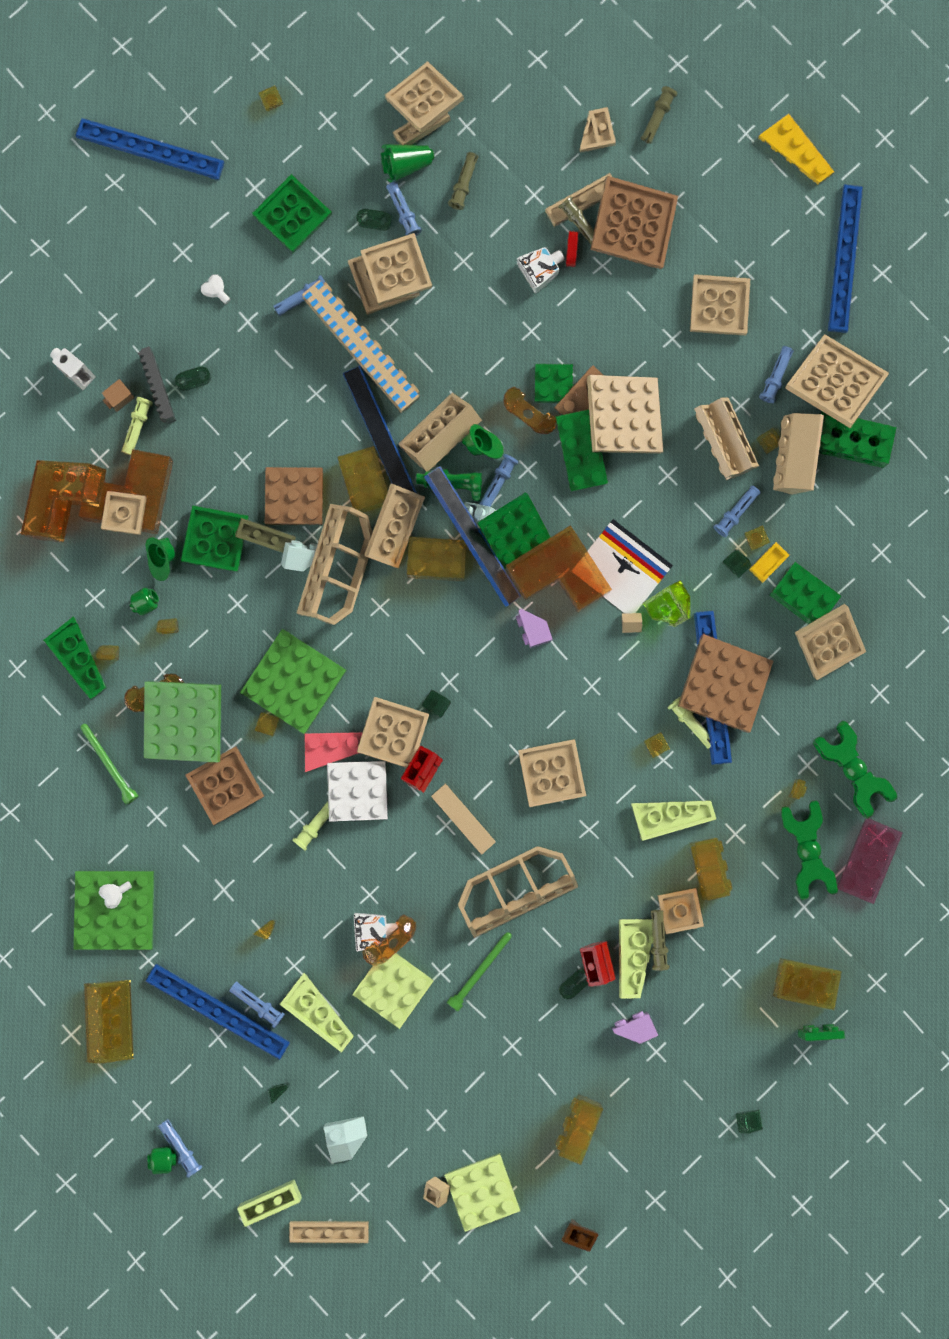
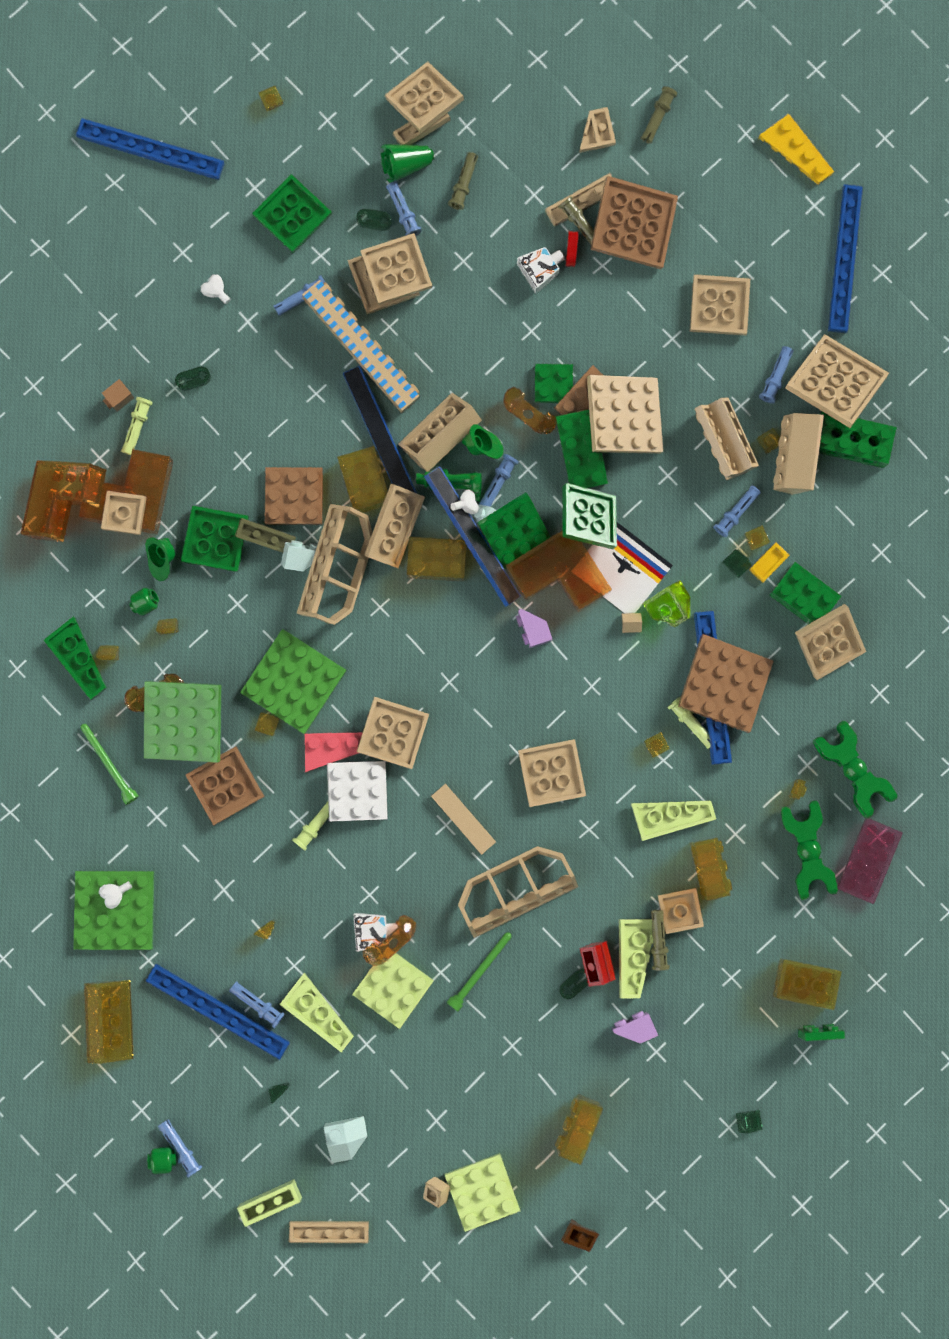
(72, 367): white torso -> none
(156, 385): dark grey gear -> none
(421, 769): red brick -> none
(436, 703): clear green slope -> none
(467, 503): none -> white rock
(589, 516): none -> plate

